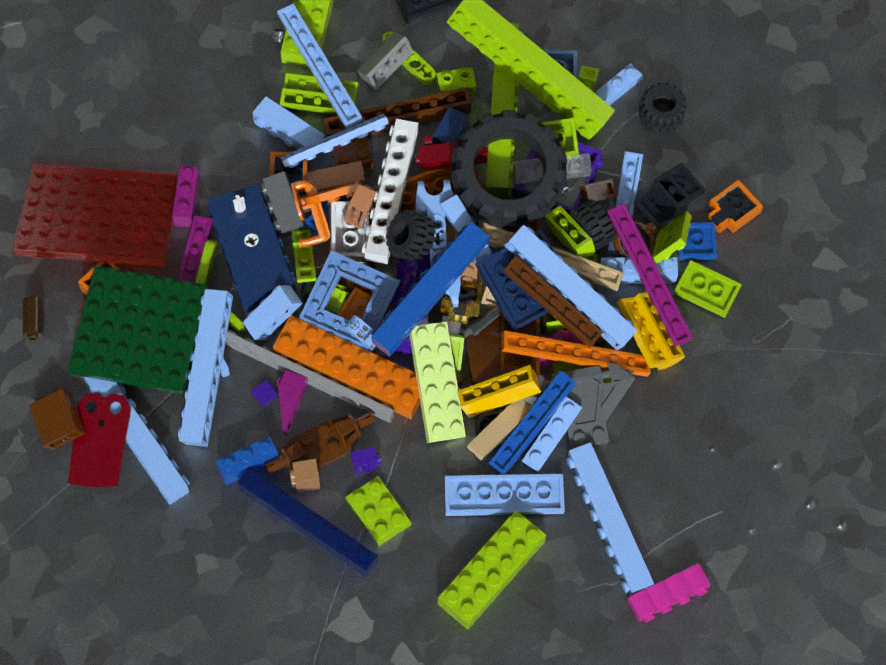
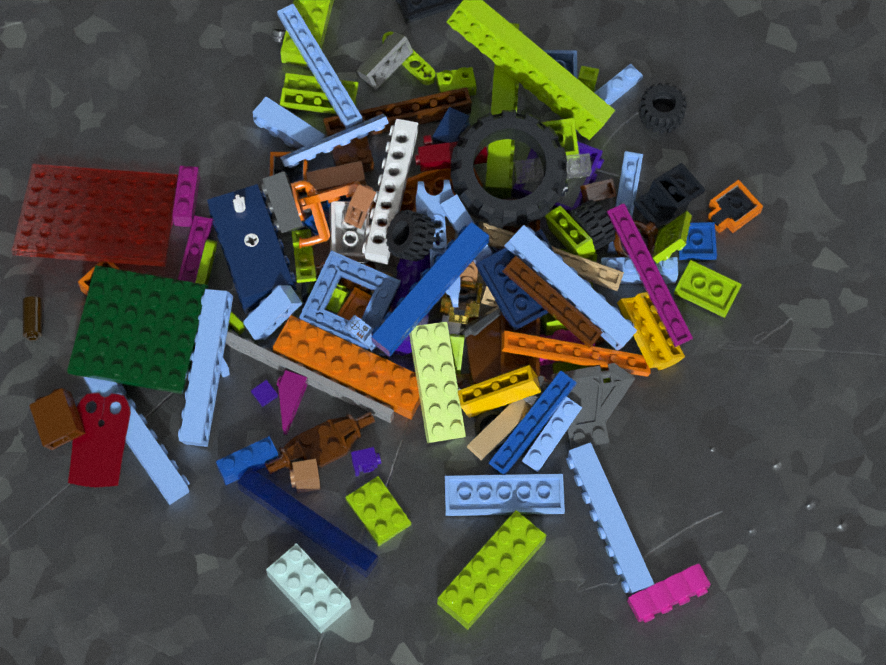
(308, 588): none -> light aqua brick

